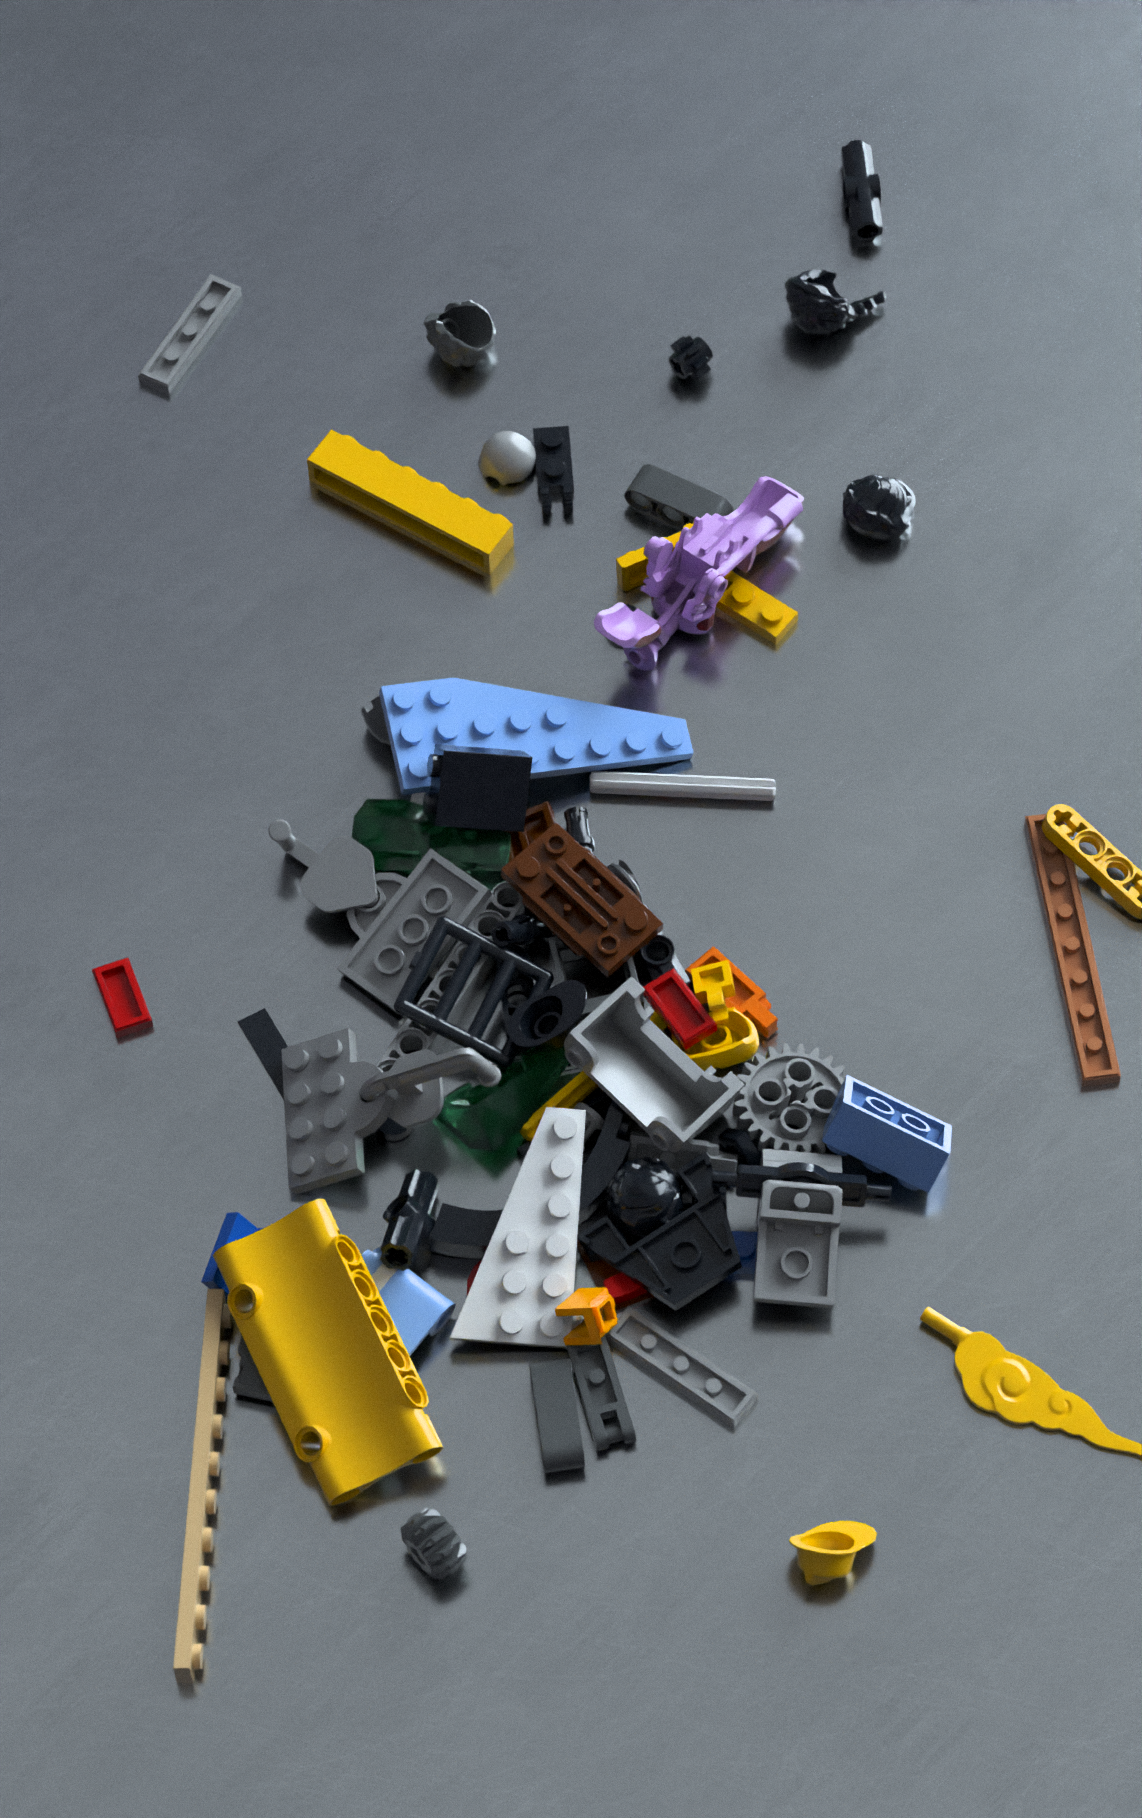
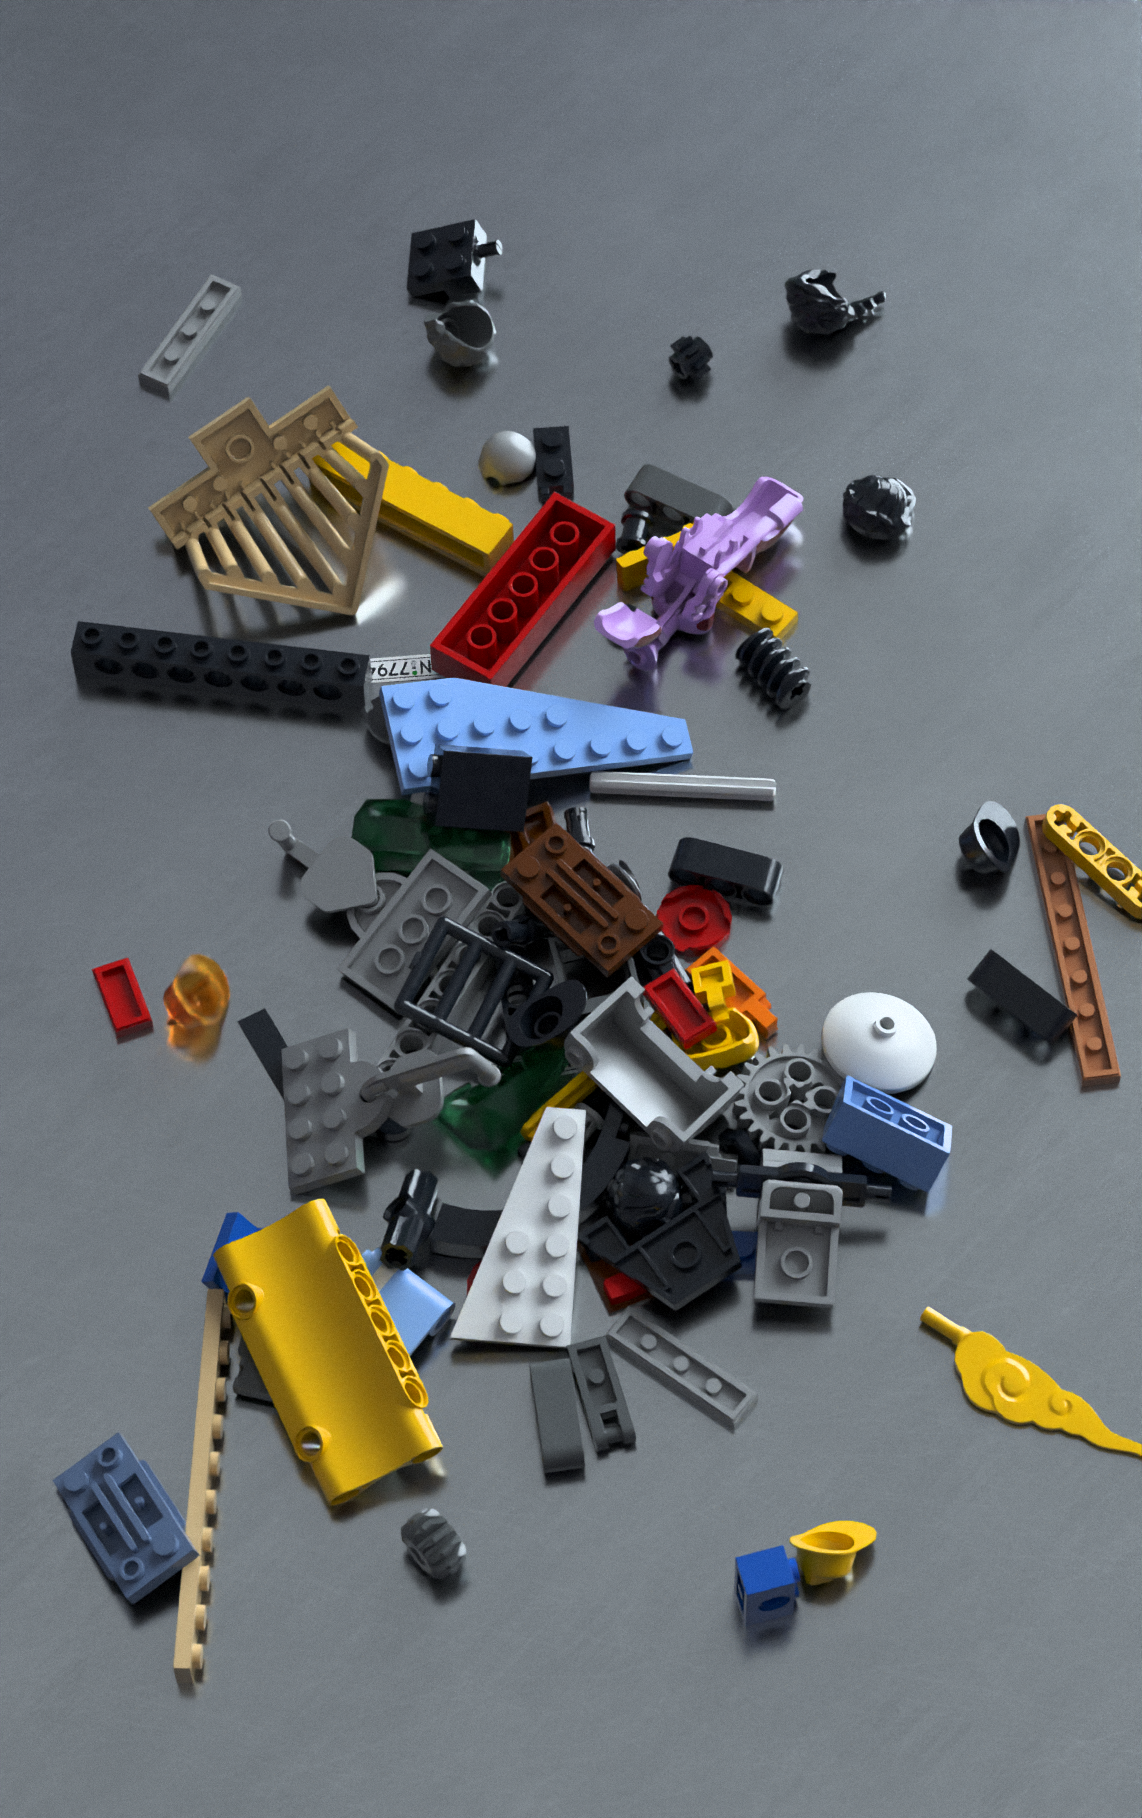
(126, 1518): none -> sand blue piece
(197, 993): none -> clear orange piece
(221, 665): none -> black brick
(247, 460): none -> tan plate
(402, 668): none -> white sticker
(449, 259): none -> black plate
(524, 594): none -> red brick
(598, 1313): light orange window -> none
(635, 530): none -> black bush
(695, 919): none -> red tile
(727, 871): none -> black beam
(766, 1585): none -> blue brick
(774, 668): none -> black piece
(861, 190): black piece -> none
(876, 1056): none -> white dish
(990, 840): none -> black piece
(1022, 997): none -> black beam

